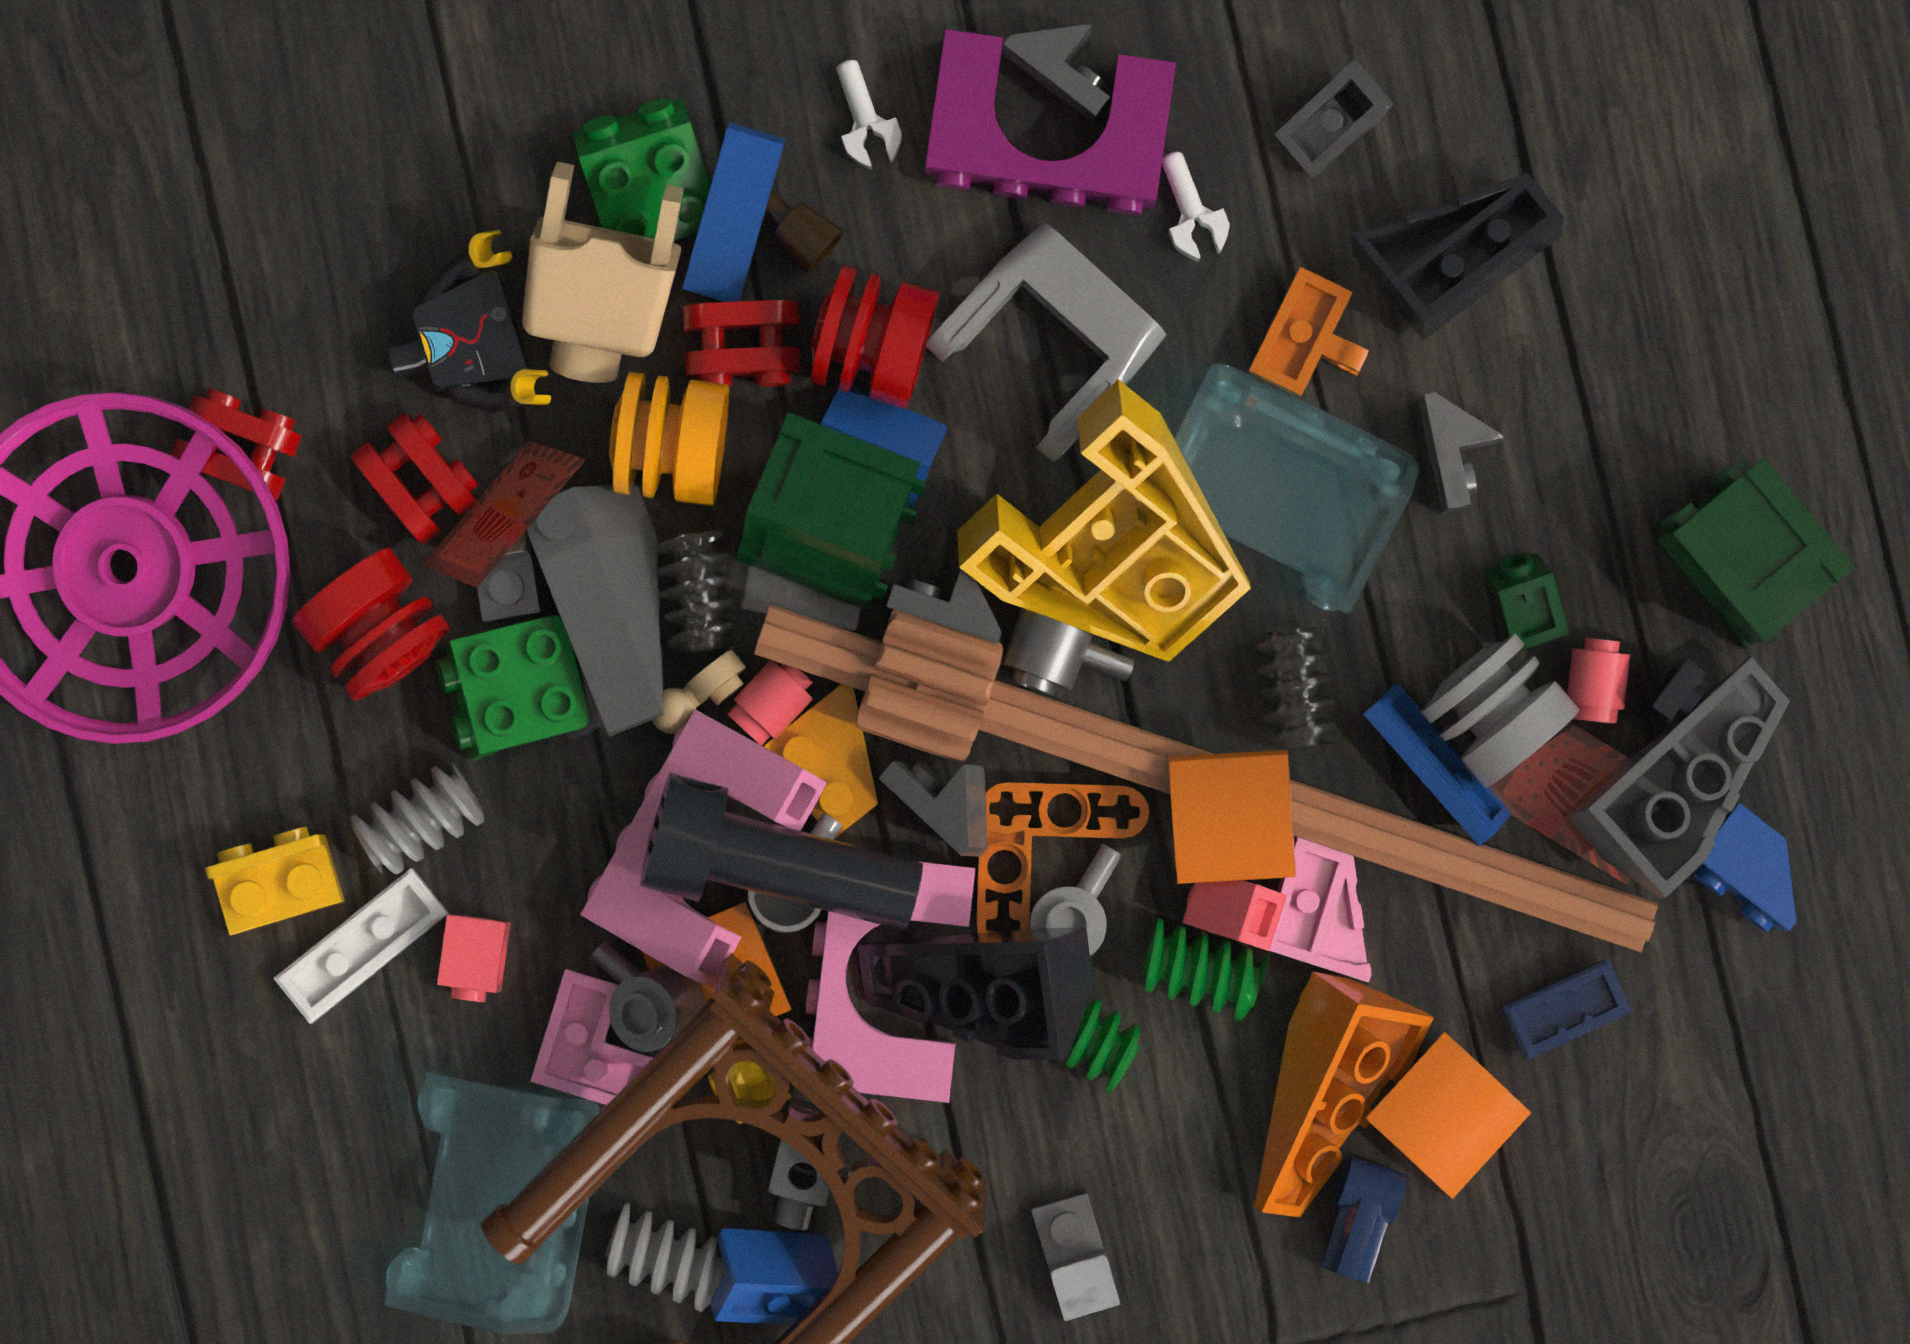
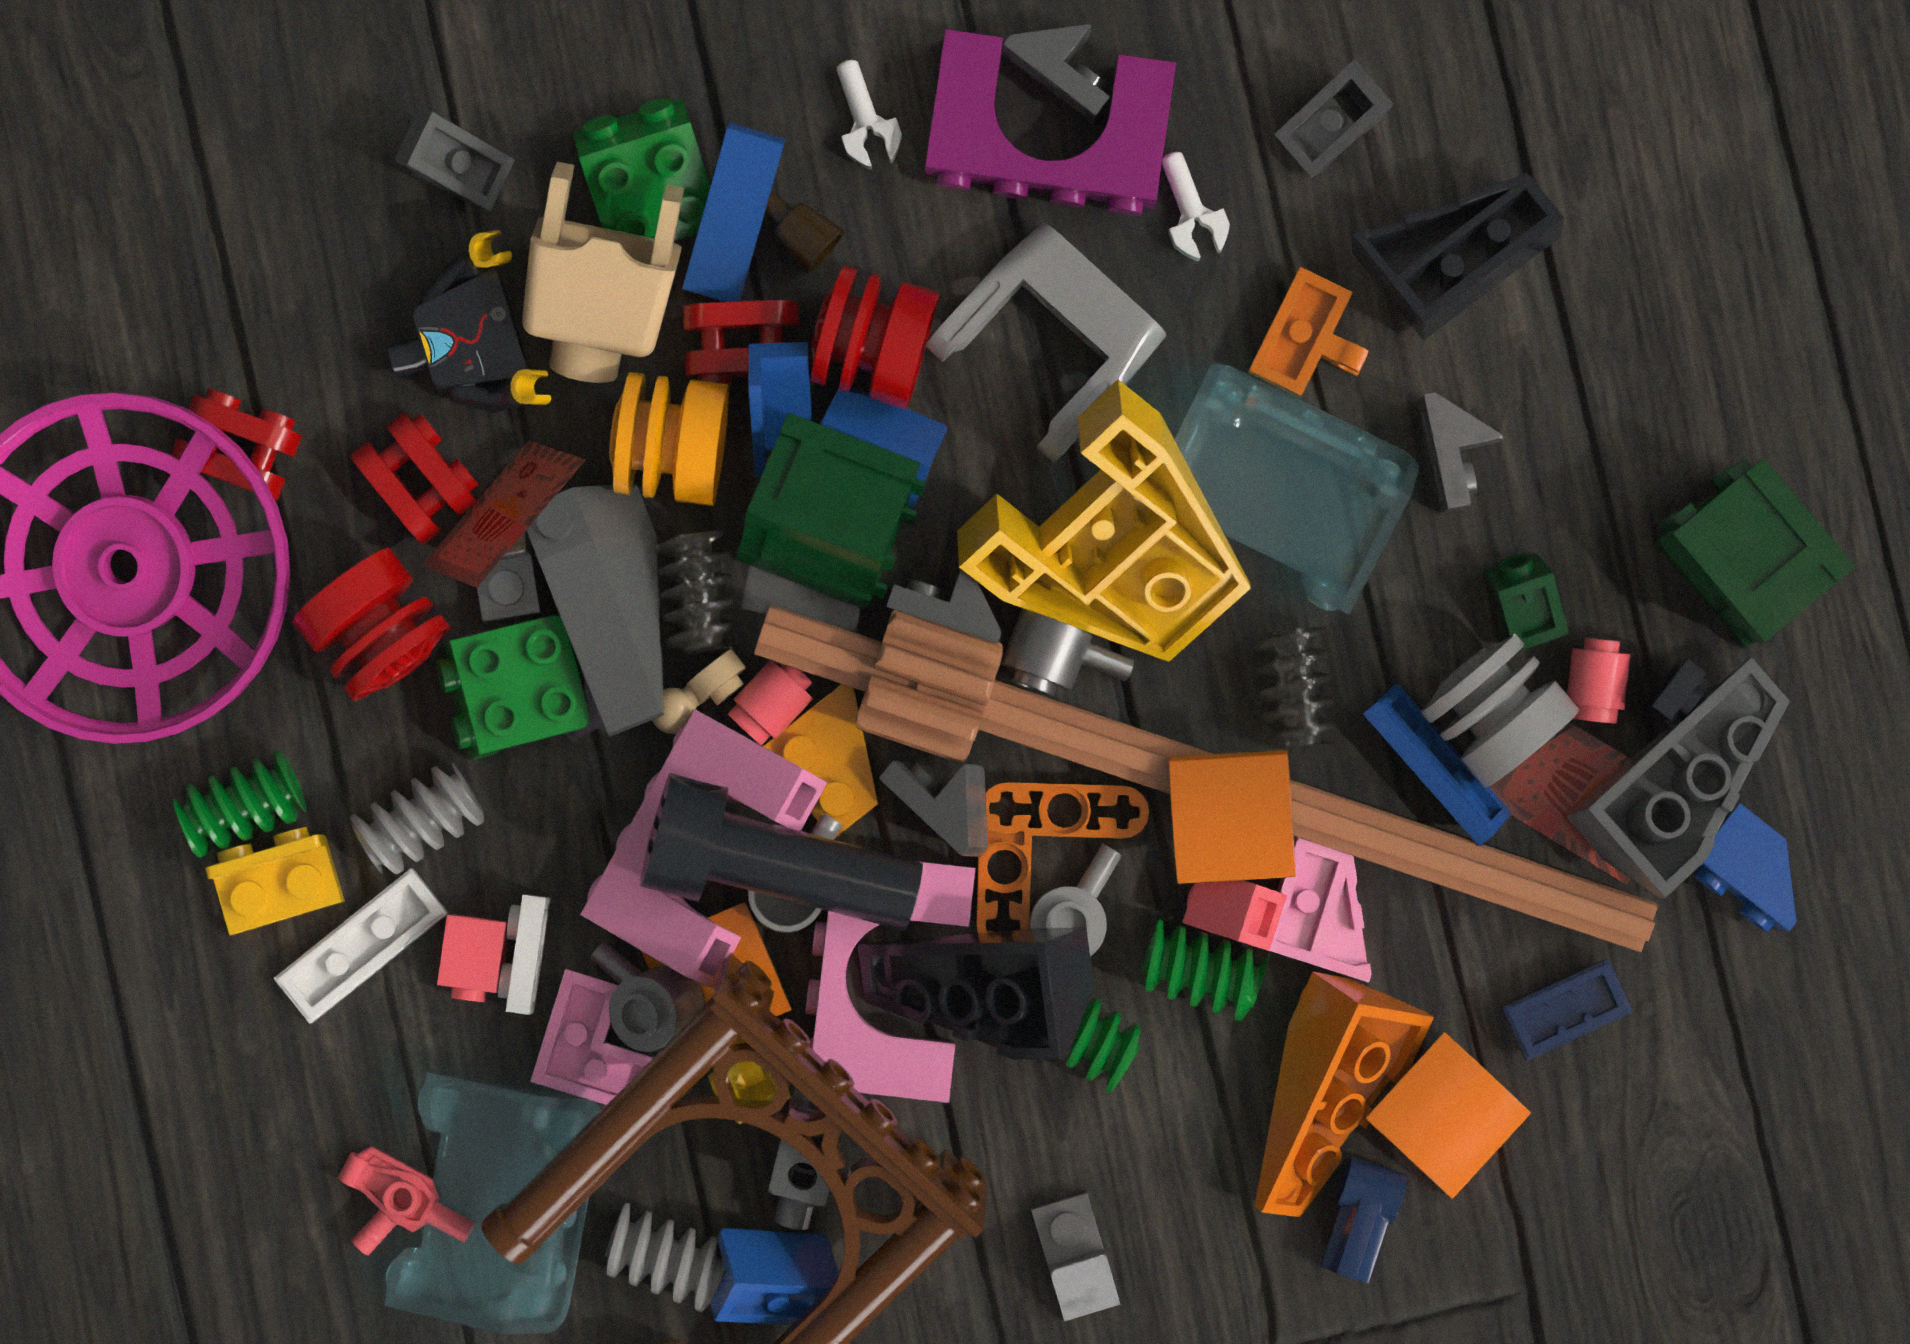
(239, 804): none -> green piece
(402, 1196): none -> coral piece
(453, 160): none -> dark grey slope
(521, 979): none -> white plate
(776, 386): none -> blue panel

